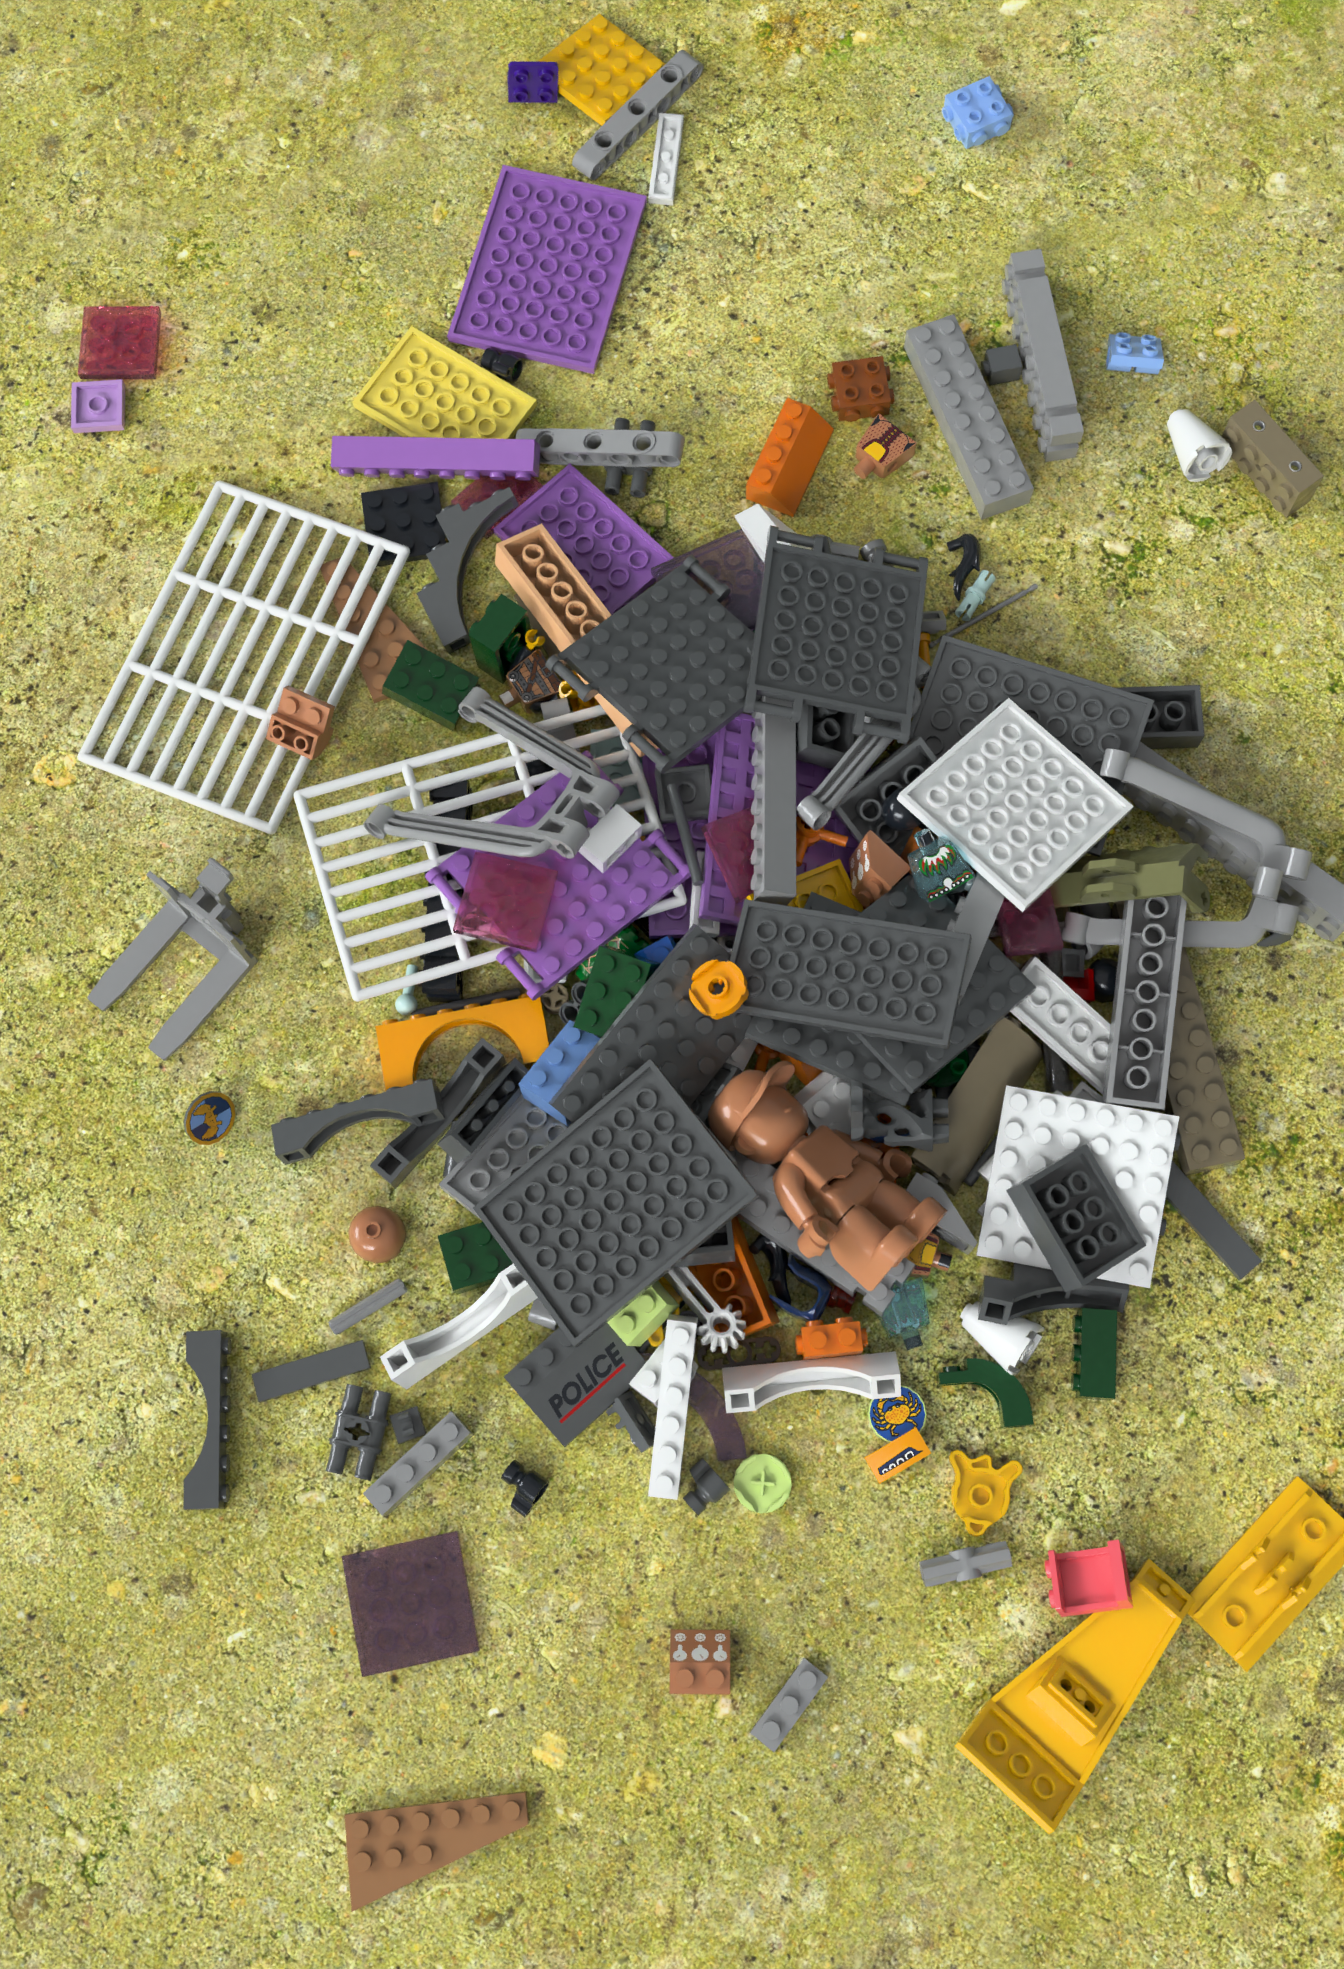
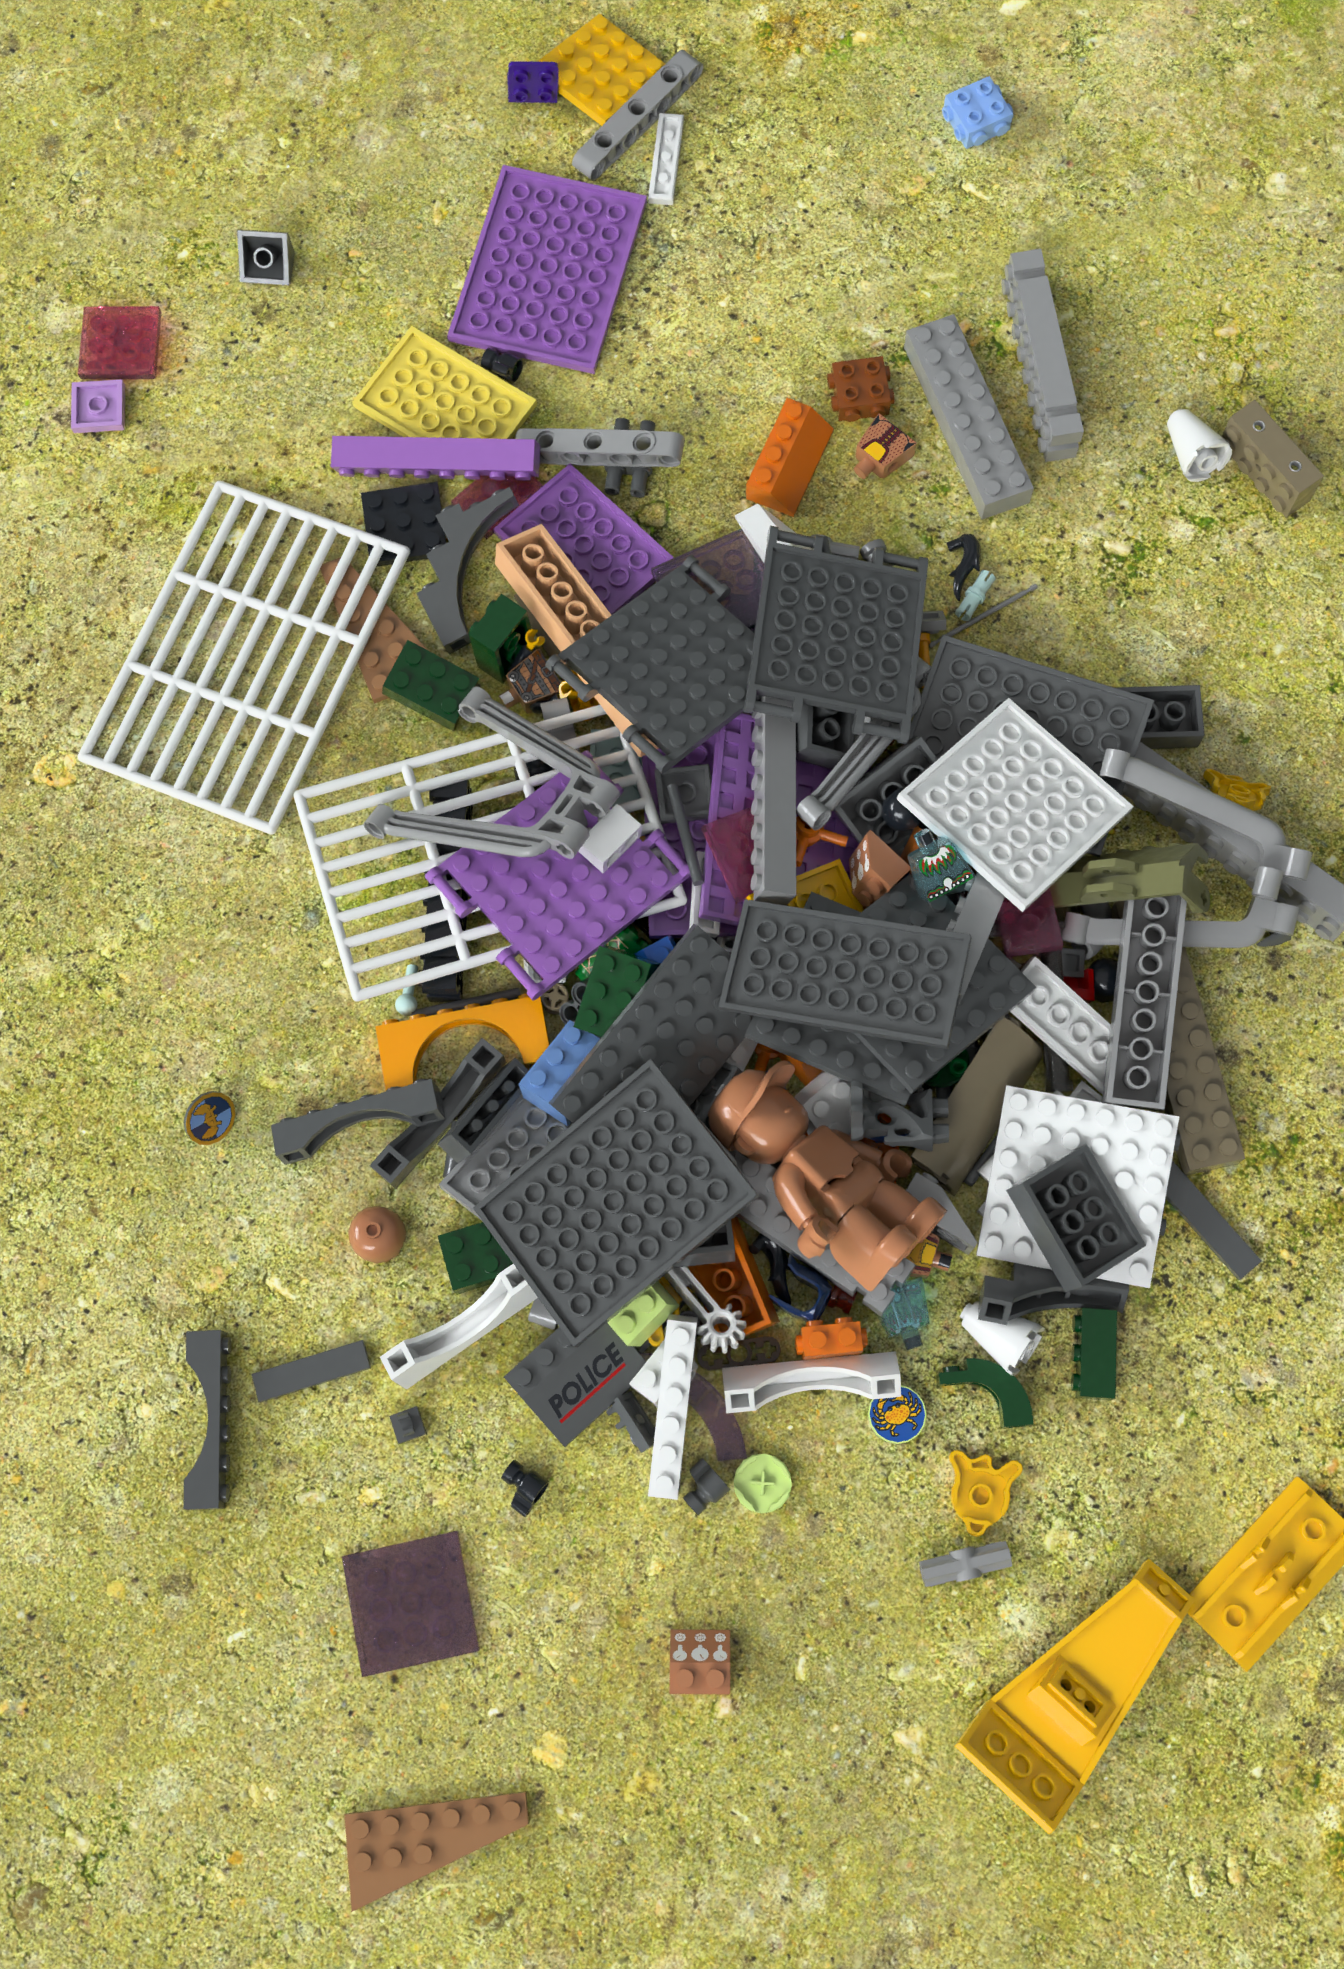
(207, 920): light grey piece -> none
(265, 257): none -> dark grey slope
(301, 723): nougat brick -> none
(367, 1306): light grey axle -> none
(368, 1445): dark grey pin -> none
(418, 1464): light grey brick -> none
(505, 902): clear pink plate -> none
(729, 999): light orange plate -> none
(788, 1704): light grey plate -> none
(897, 1455): light orange slope -> none
(1002, 365): dark grey brick -> none
(1089, 1580): coral panel -> none
(1130, 351): light blue plate -> none
(1237, 790): none -> yellow tile

